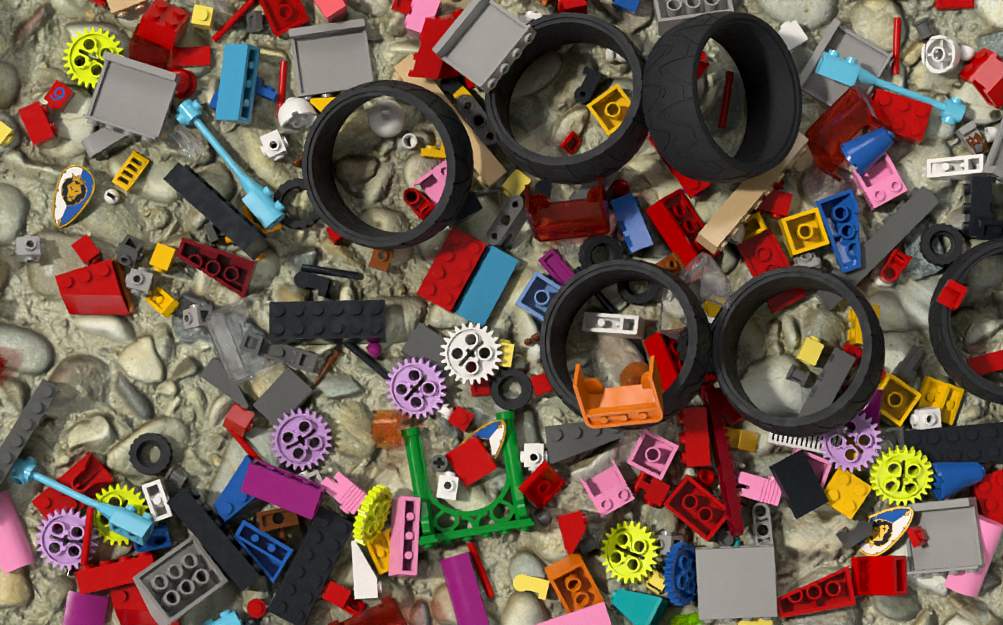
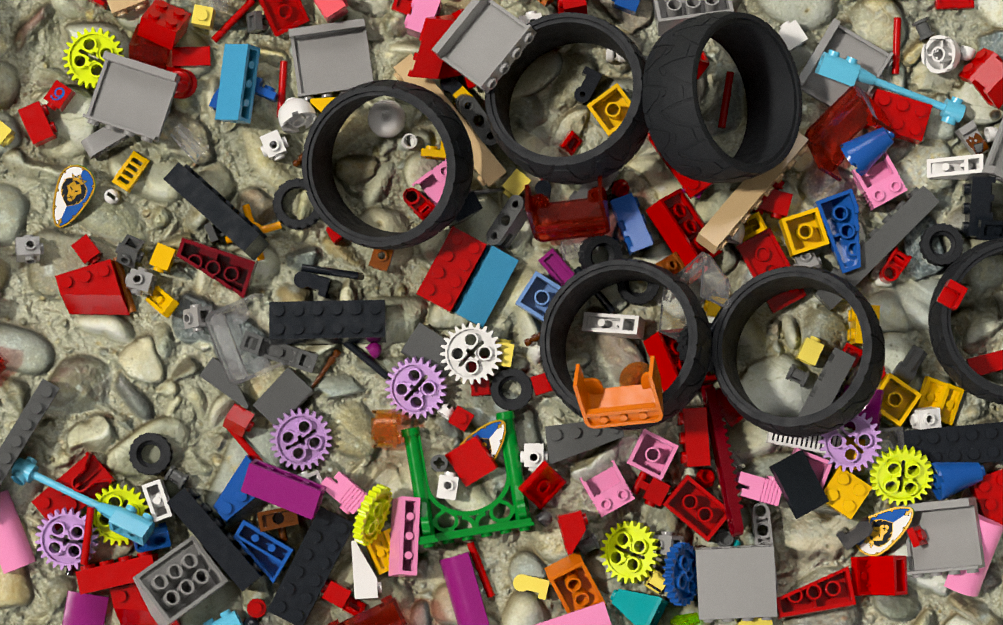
(257, 198): medium azure bar -> none
(741, 439): yellow slope -> none

